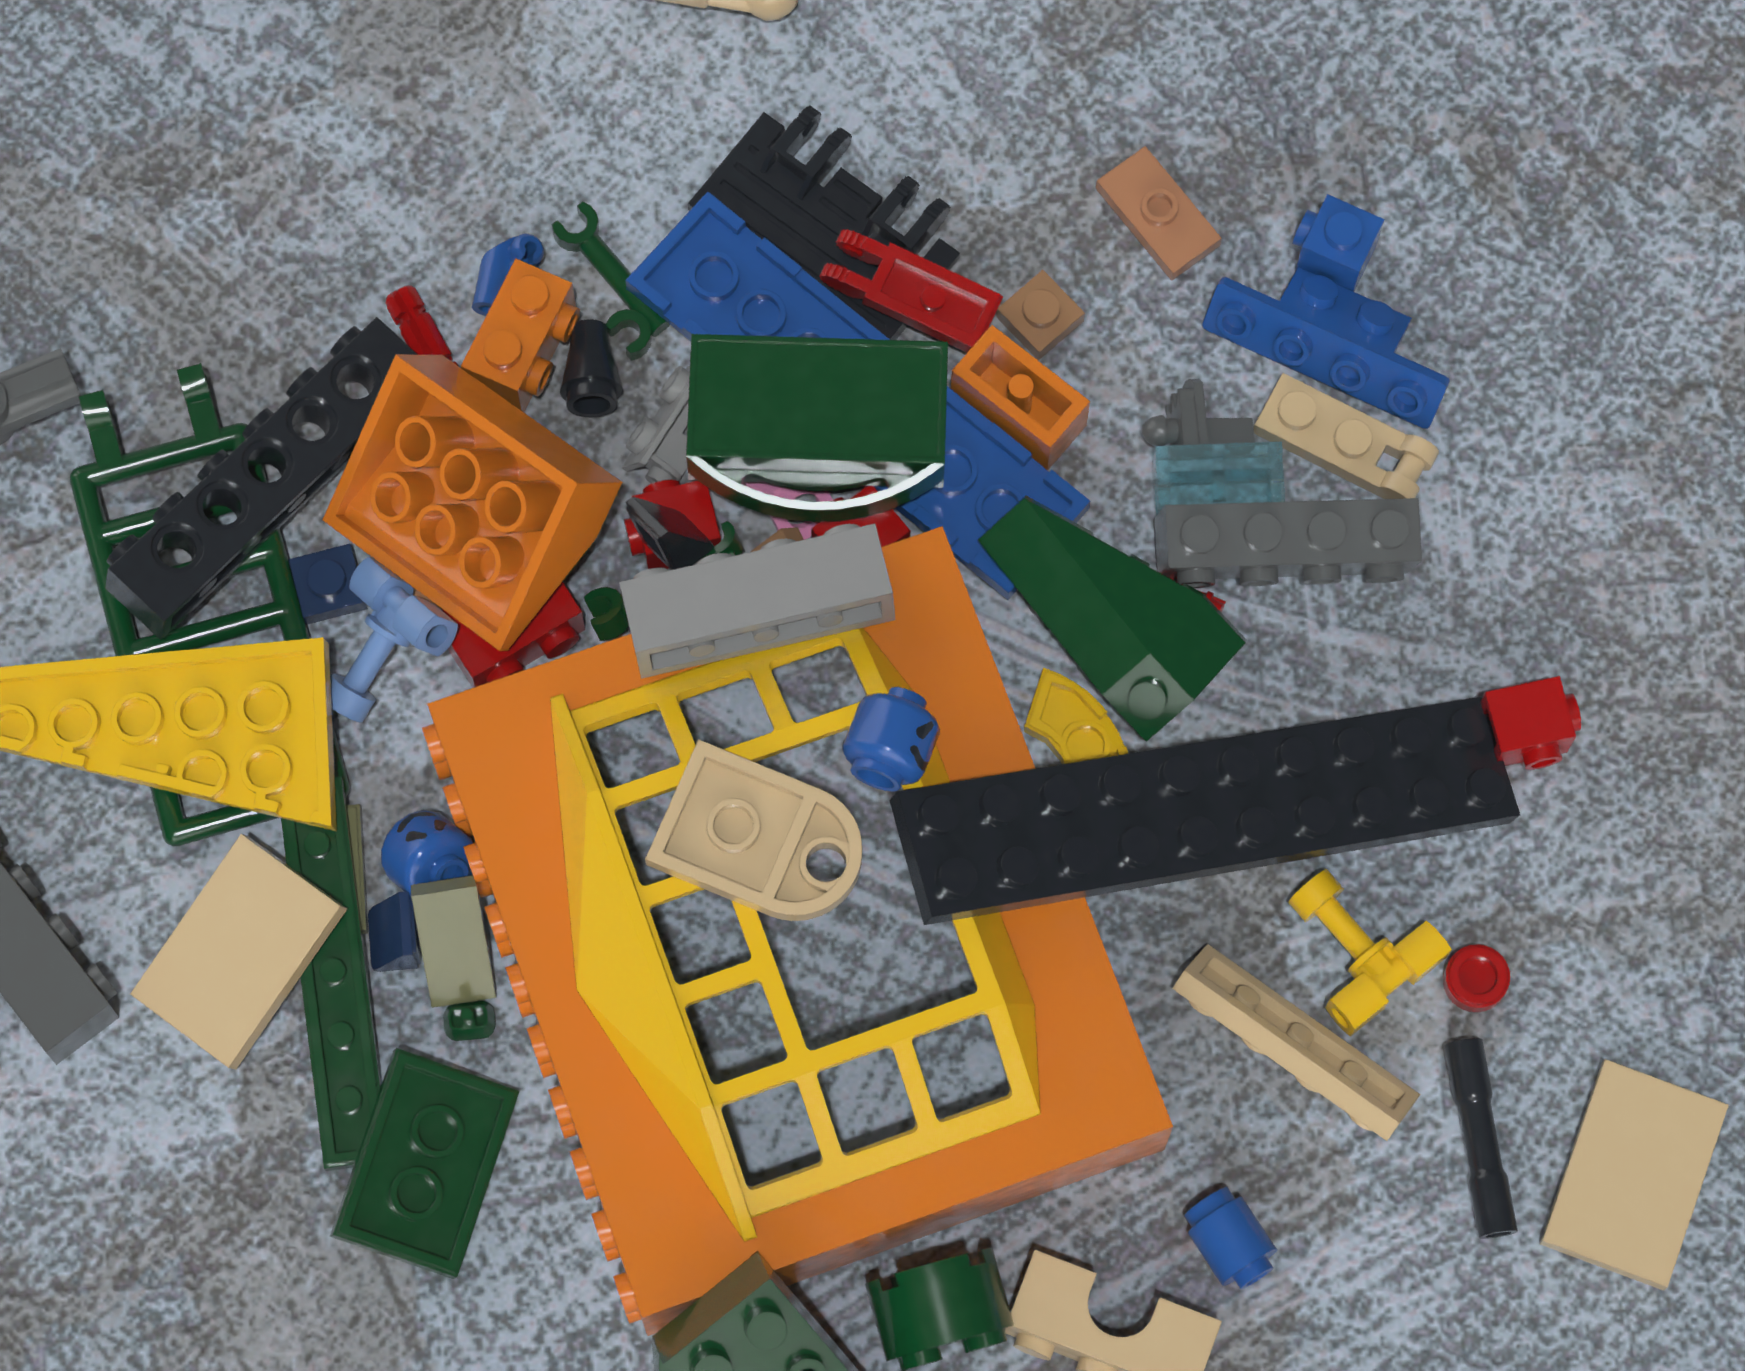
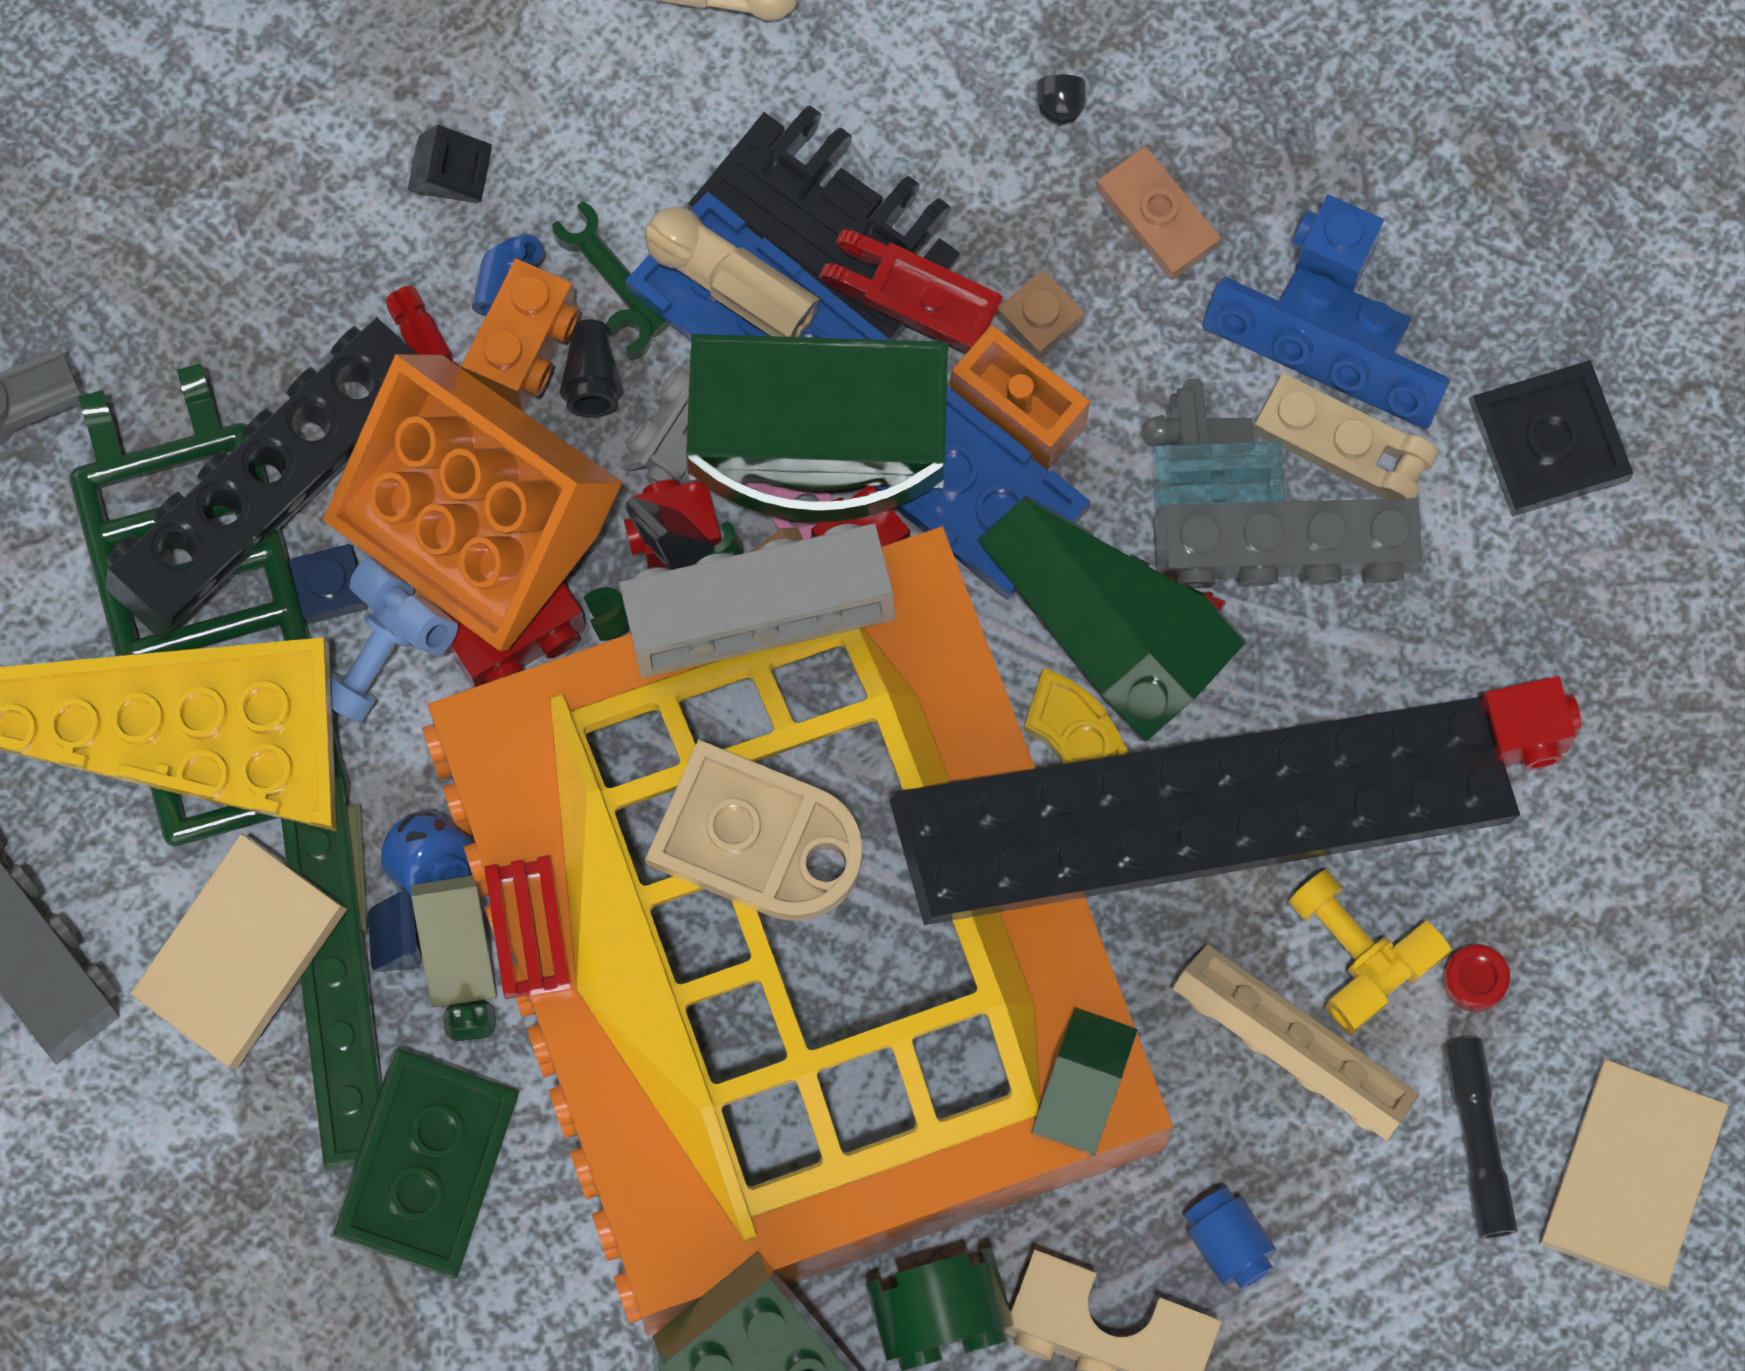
(449, 165): none -> black slope
(518, 873): none -> red tile
(731, 274): none -> tan piece
(891, 739): blue head -> none
(1061, 97): none -> black hinge
(1084, 1081): none -> slope
(1551, 438): none -> black tile

